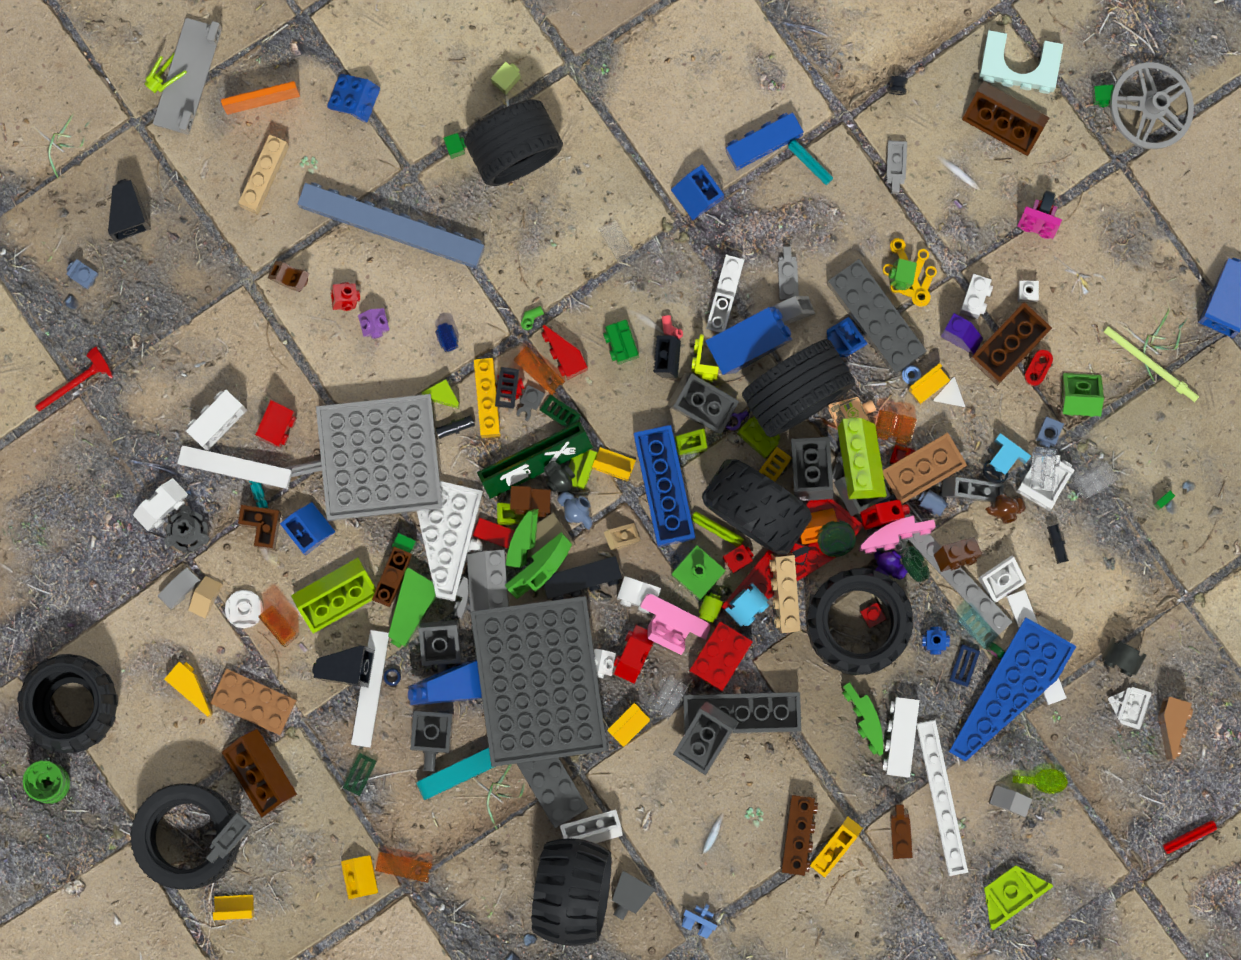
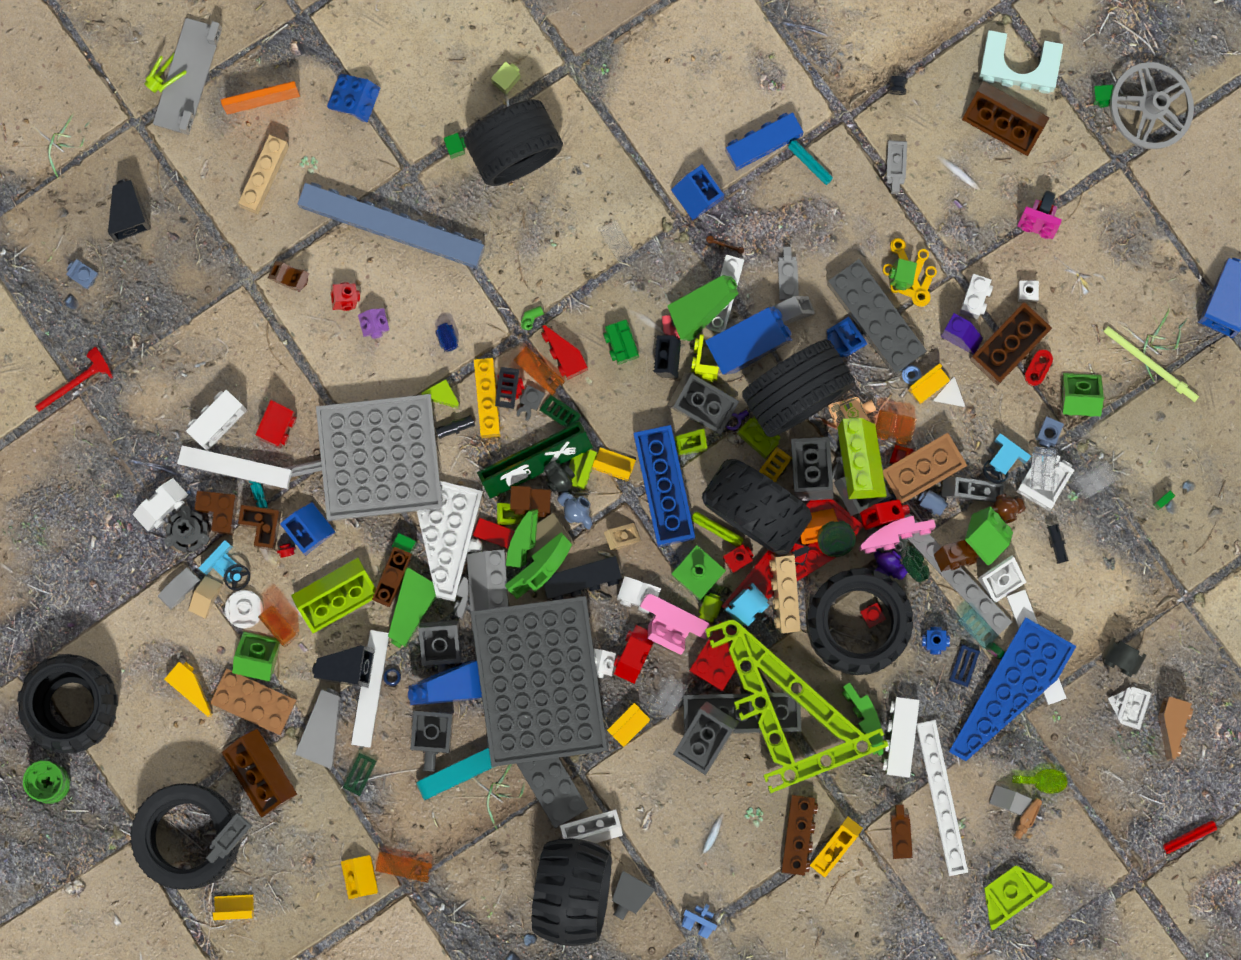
(221, 506): none -> reddish brown brick
(226, 567): none -> medium azure piece
(256, 656): none -> bright green slope
(286, 550): none -> red plate
(320, 734): none -> light grey slope
(701, 306): none -> bright green slope
(710, 240): none -> reddish brown hinge
(748, 648): none -> lime piece
(988, 534): none -> bright green slope
(1028, 818): none -> medium nougat piece

